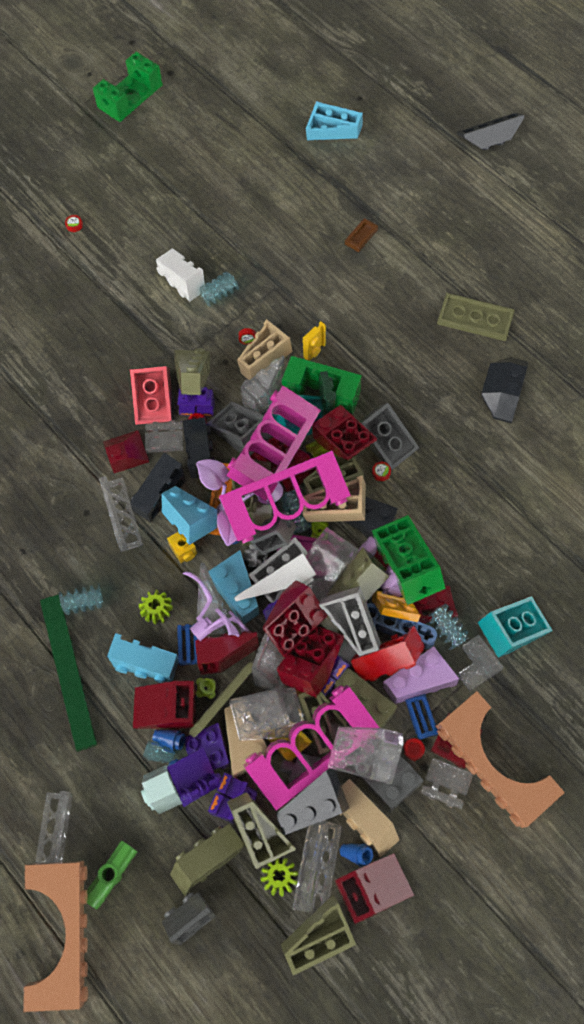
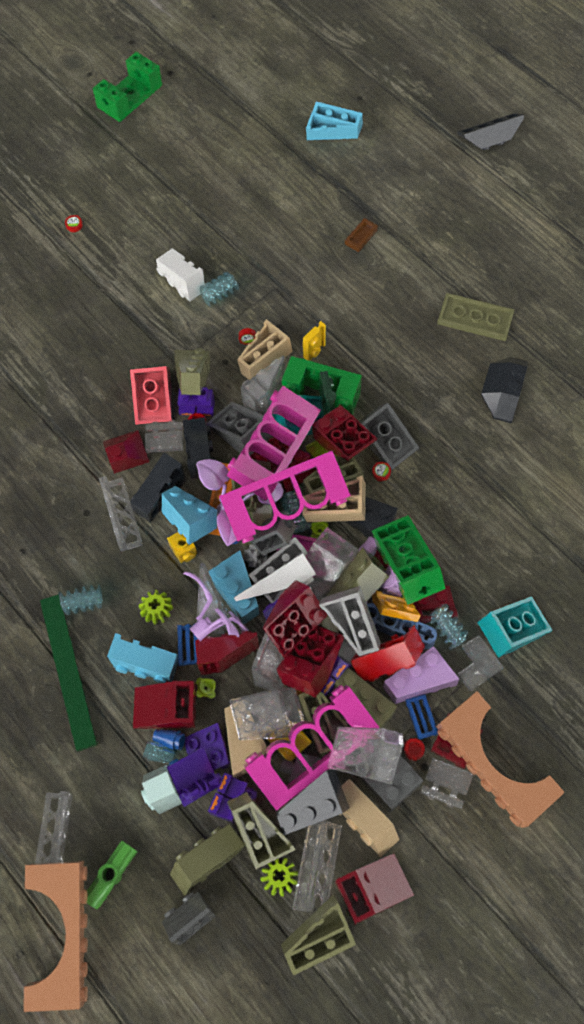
(221, 700): olive tile -> none
(357, 853): blue cone -> none

